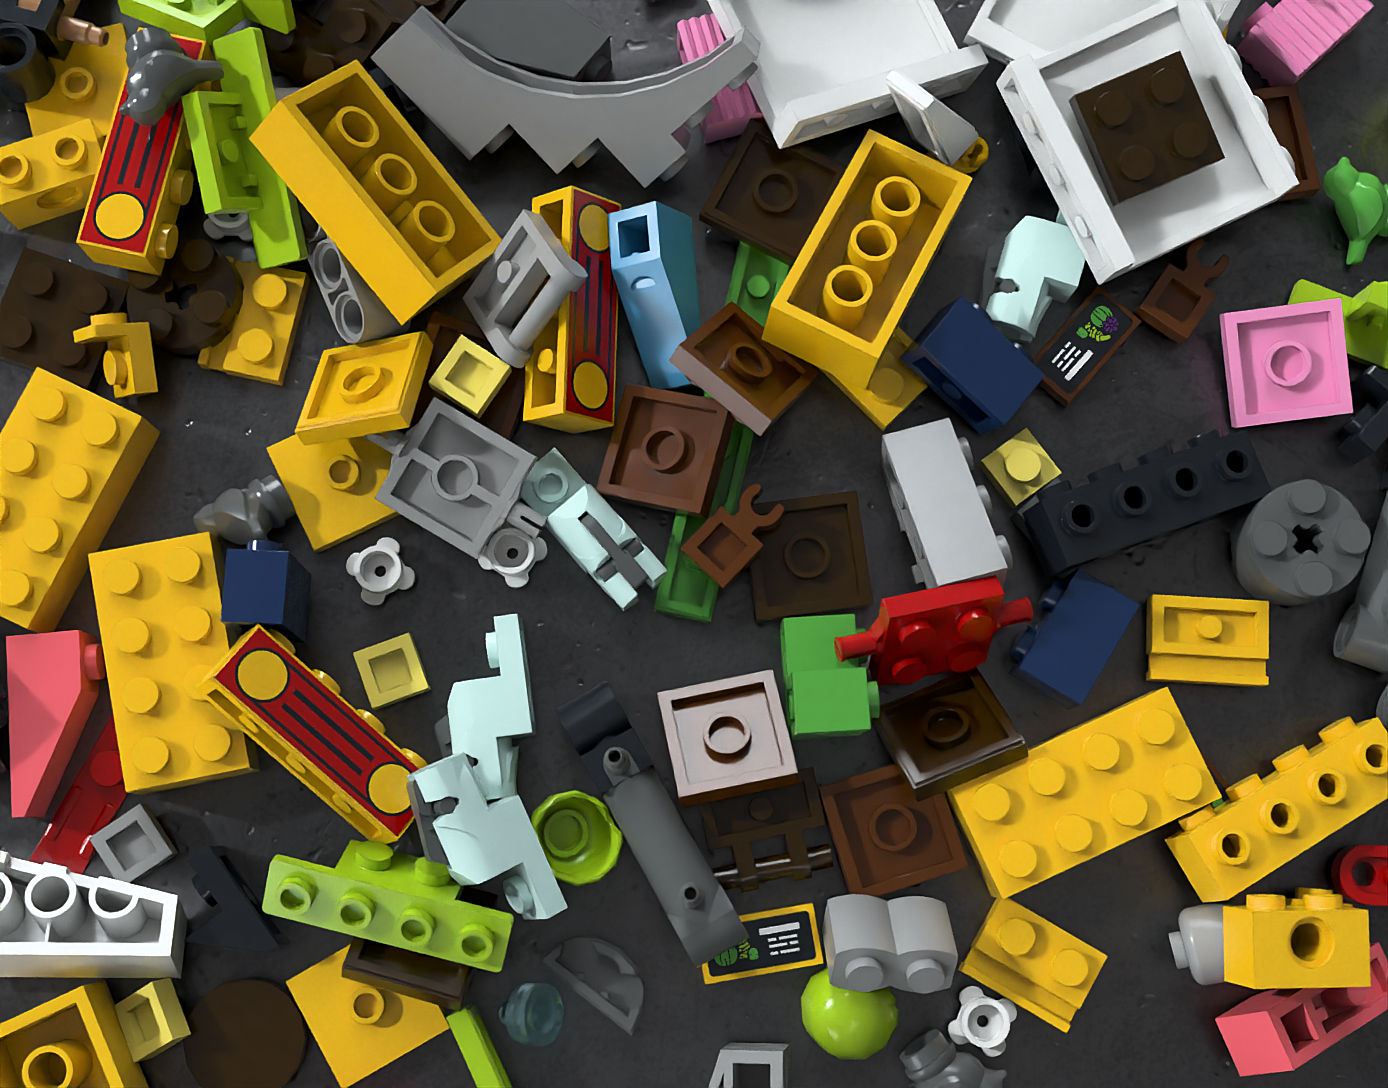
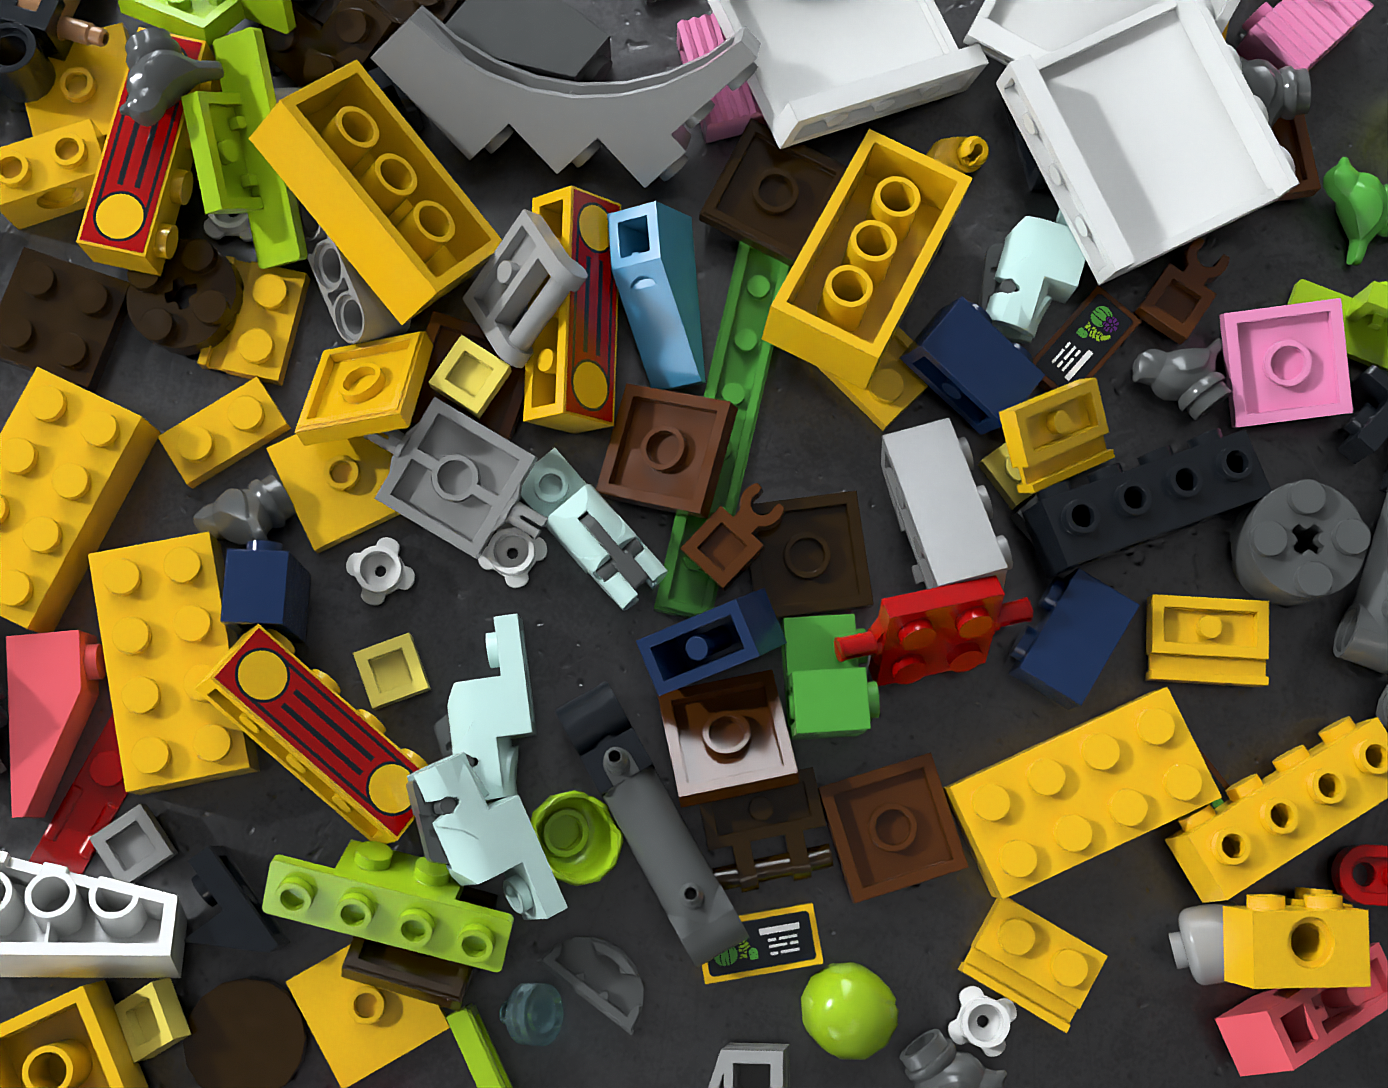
(129, 356): yellow bracket -> none
(224, 432): none -> yellow plate
(711, 642): none -> dark blue brick
(743, 370): reddish brown plate -> none
(889, 943): light grey brick -> none
(930, 120): white slope -> none
(948, 734): dark brown tile -> none
(1056, 434): none -> yellow plate
(1146, 128): dark brown plate -> none
(1184, 377): none -> dark grey animal
(1282, 90): none -> dark grey animal

